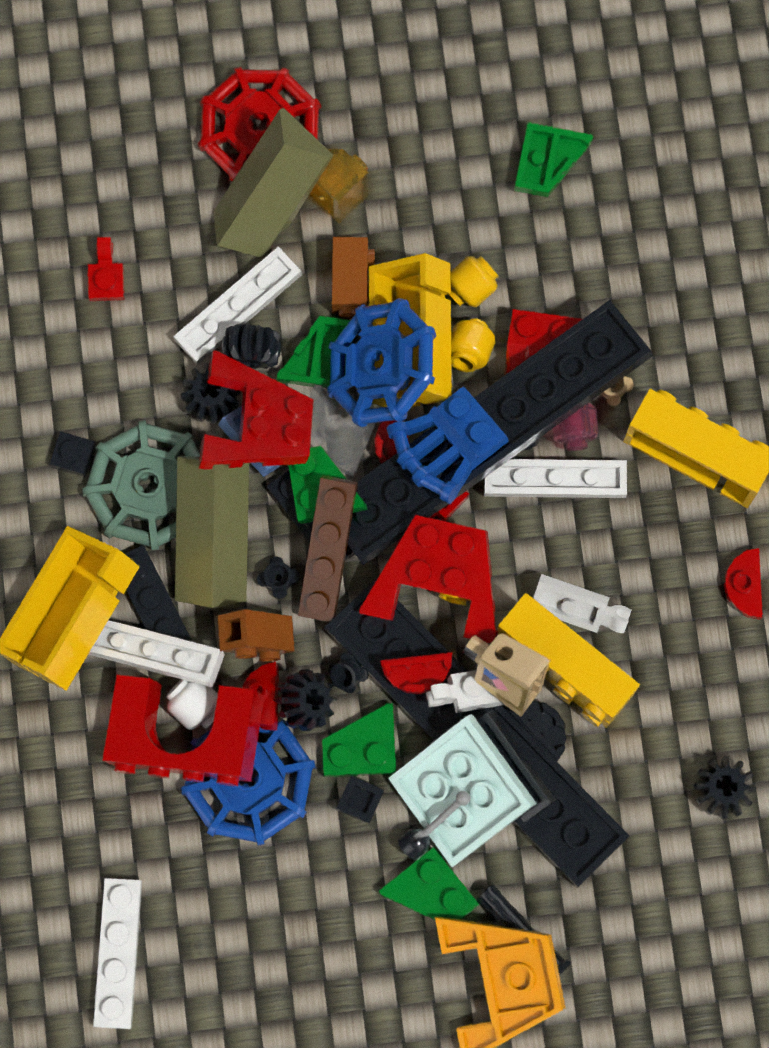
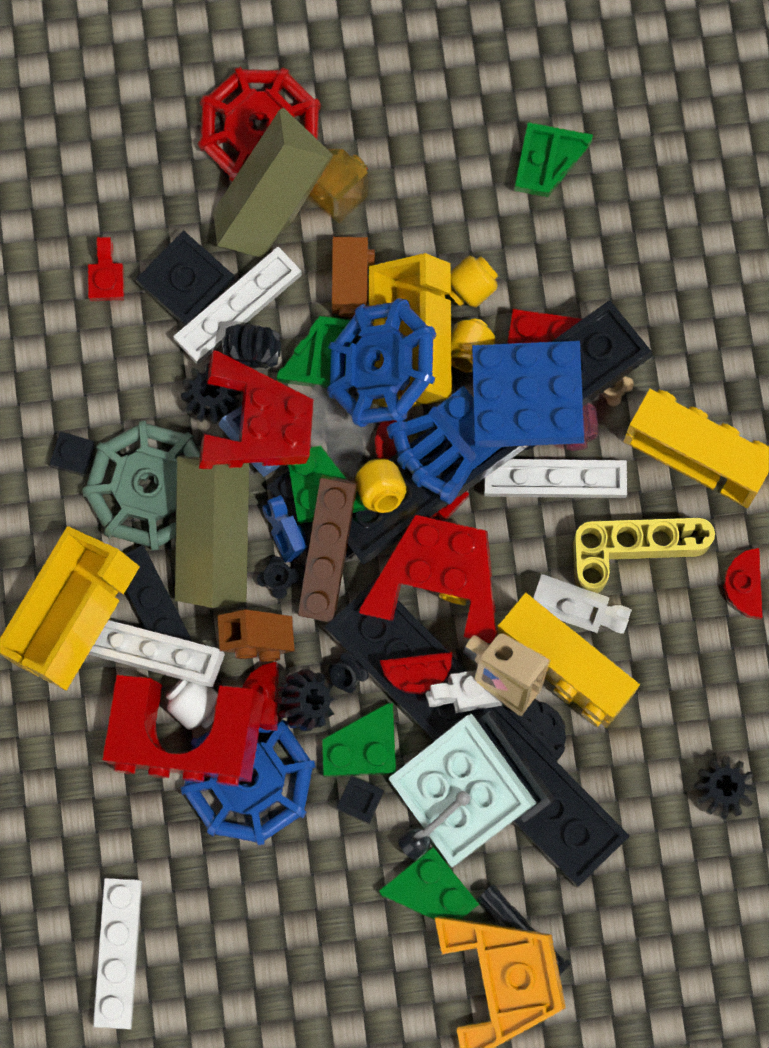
(185, 278): none -> black plate
(286, 533): none -> blue plate
(380, 485): none -> yellow head
(527, 394): none -> blue plate
(644, 545): none -> light yellow beam

